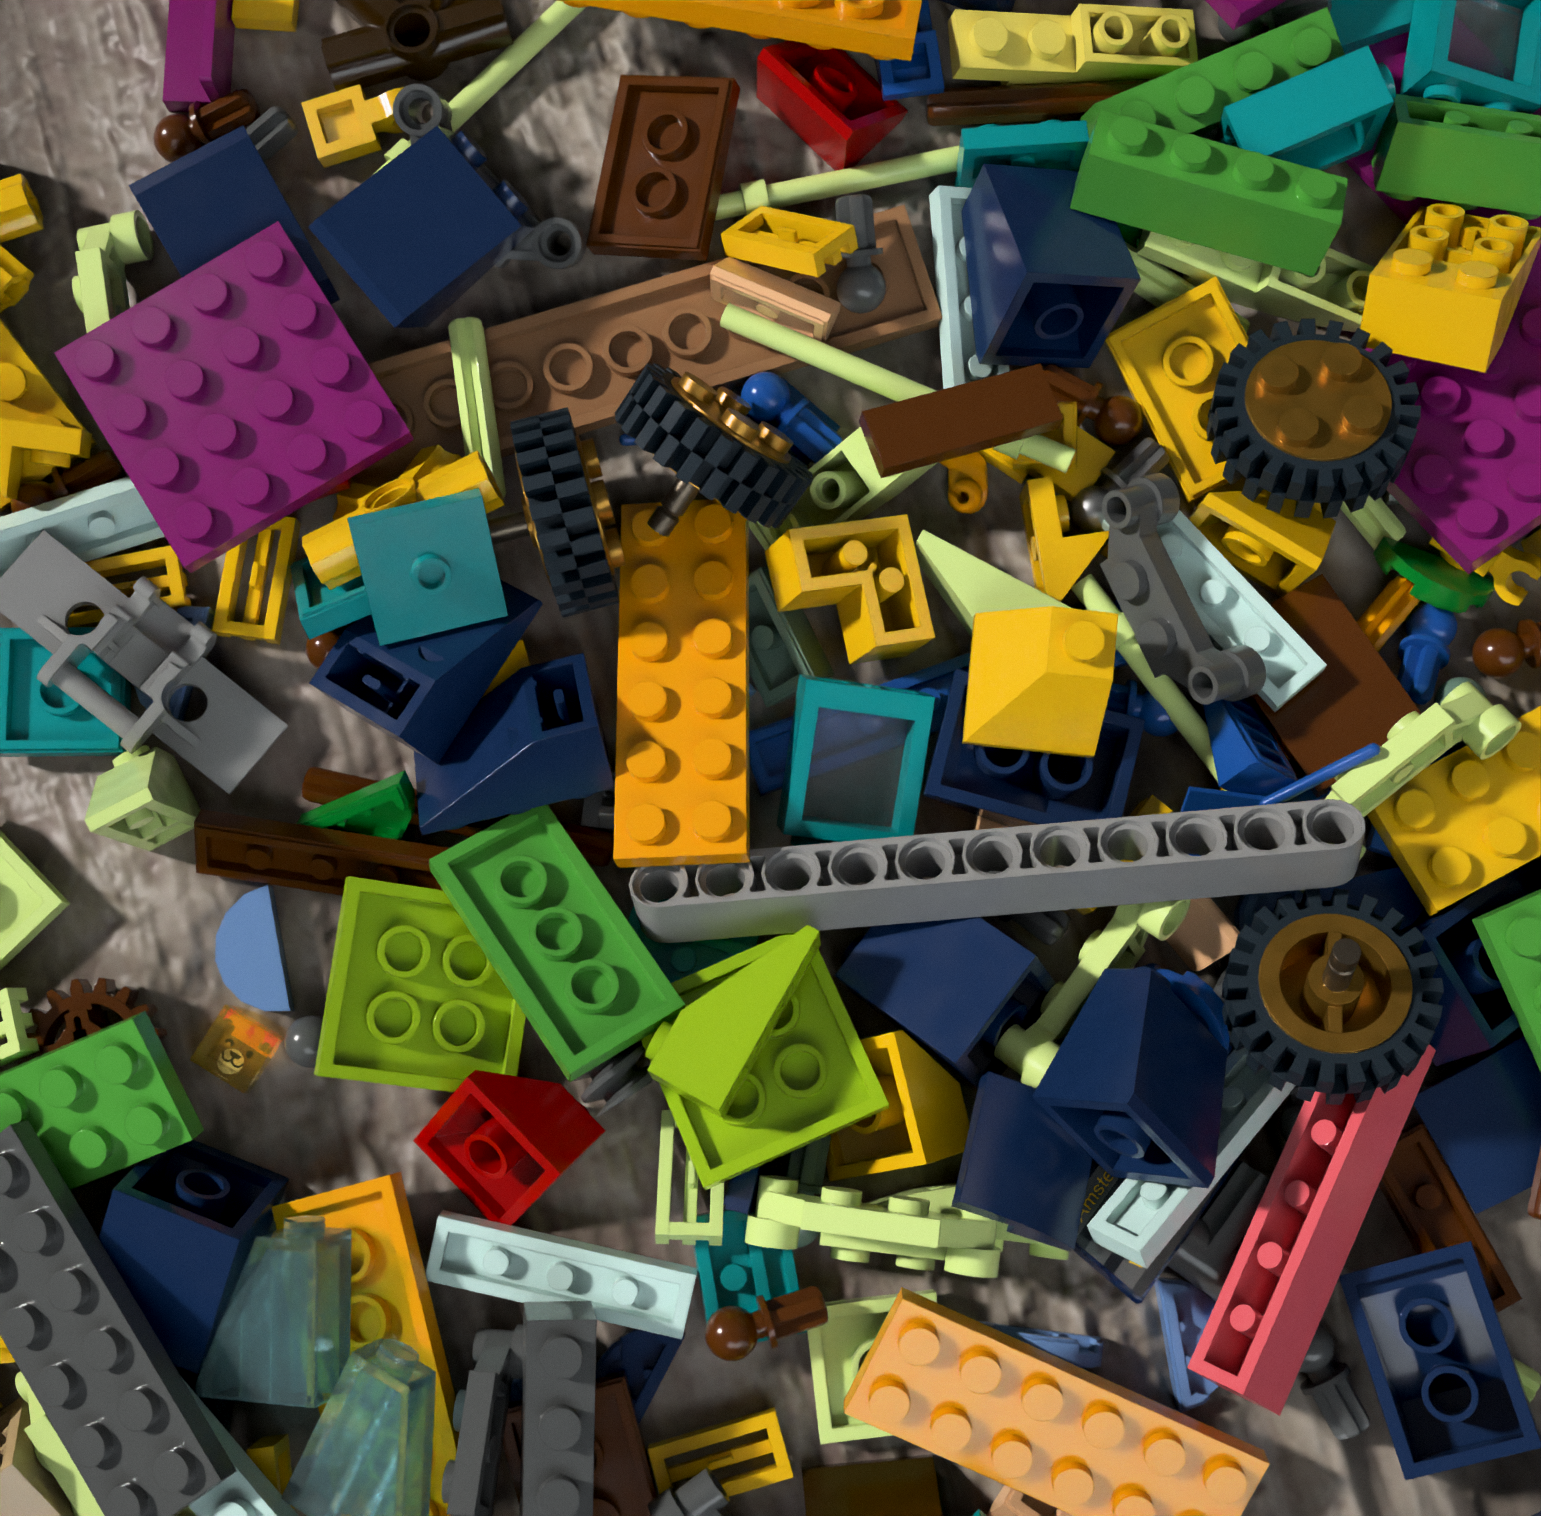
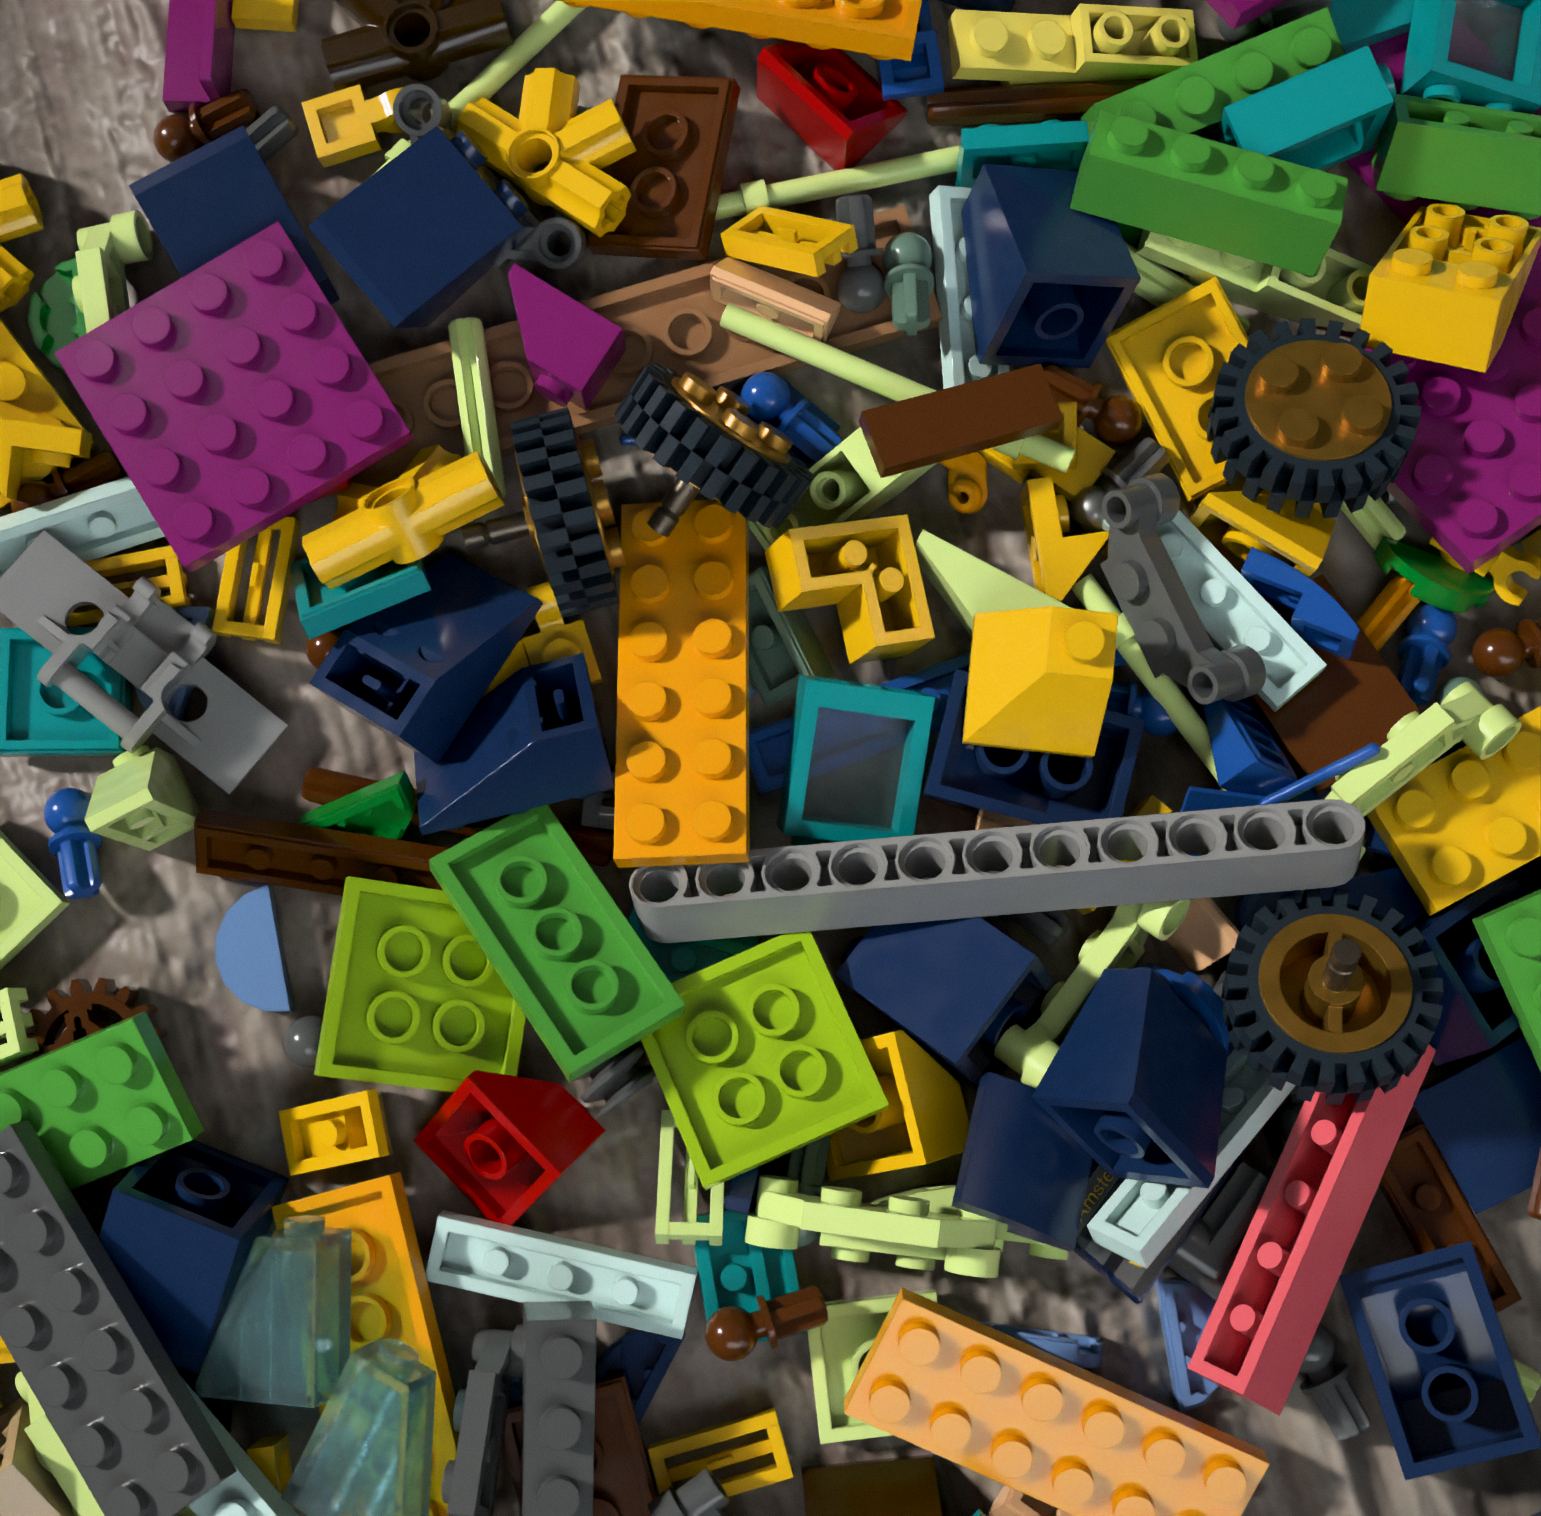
(55, 314): none -> green tile
(73, 842): none -> blue axle
(237, 1049): clear yellow tile -> none
(335, 1132): none -> yellow slope
(428, 566): teal plate -> none
(555, 133): none -> yellow piece
(557, 638): none -> yellow plate
(564, 341): none -> magenta slope
(725, 1030): lime slope -> none
(909, 281): none -> sand green axle
(1316, 613): none -> blue slope

